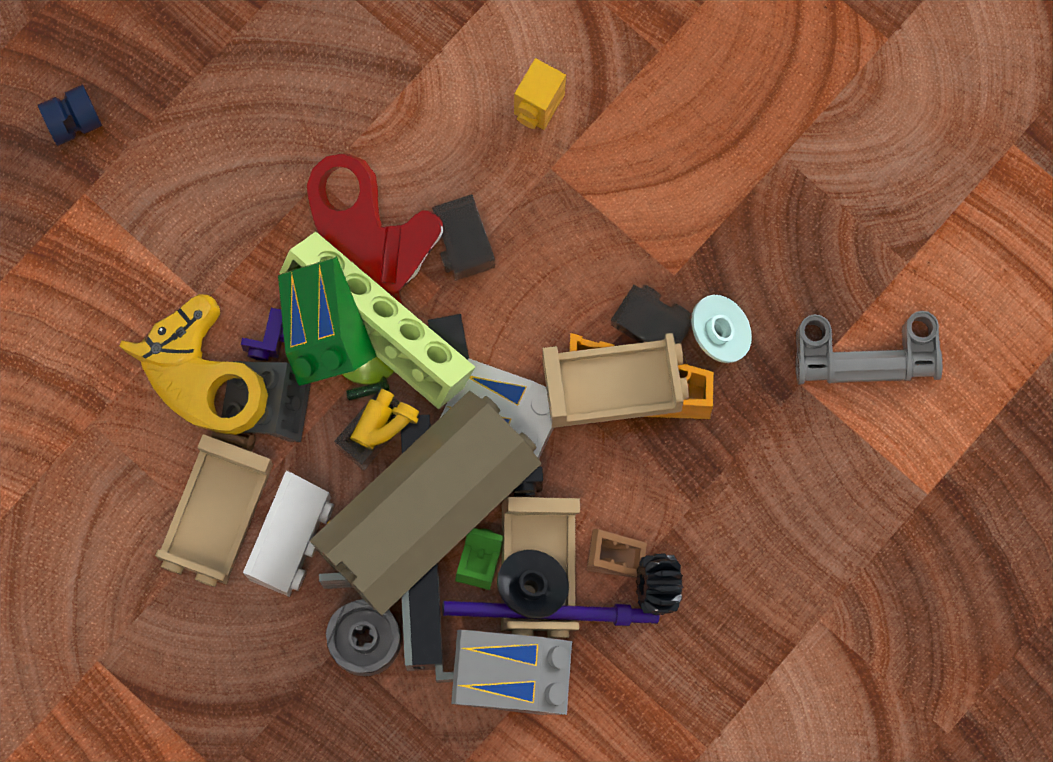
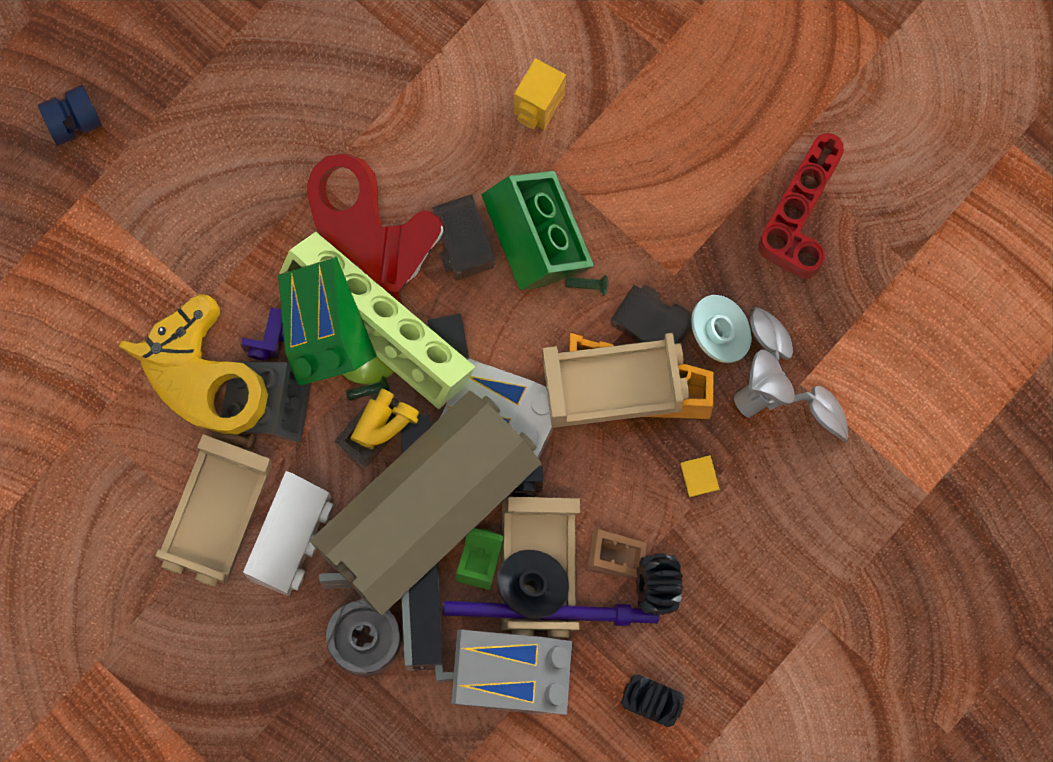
(536, 229): none -> green slope
(582, 283): none -> clear green piece
(653, 700): none -> black gear
(699, 476): none -> yellow piece
(771, 387): none -> light grey plant
(805, 201): none -> red beam
(818, 361): light grey piece -> none

